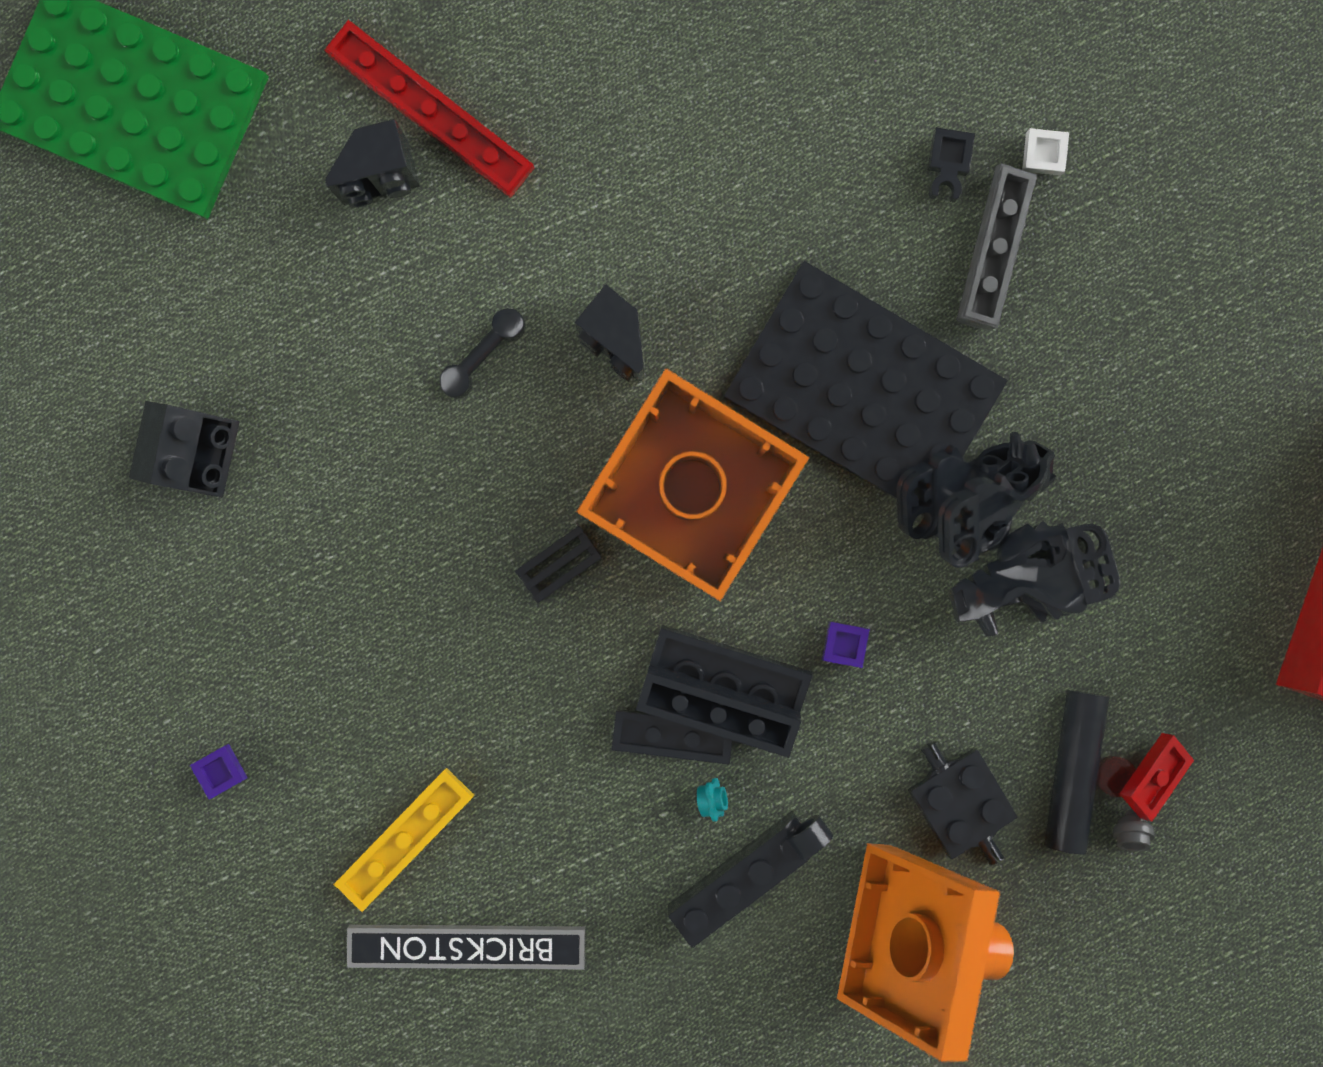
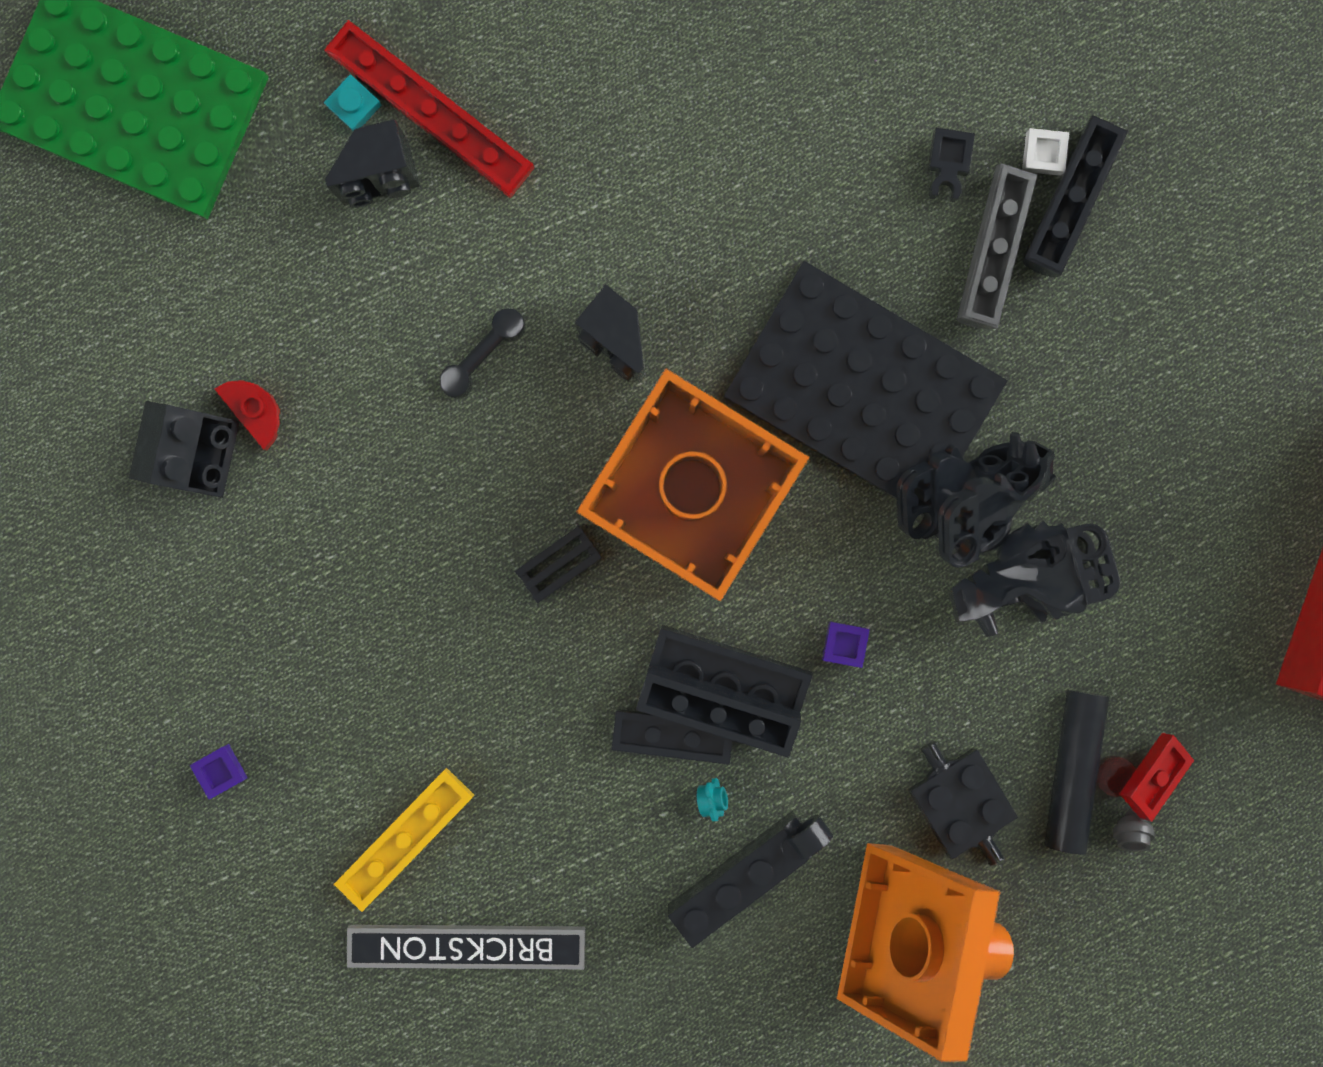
(253, 408): none -> red plate
(352, 103): none -> teal plate
(1074, 197): none -> black brick

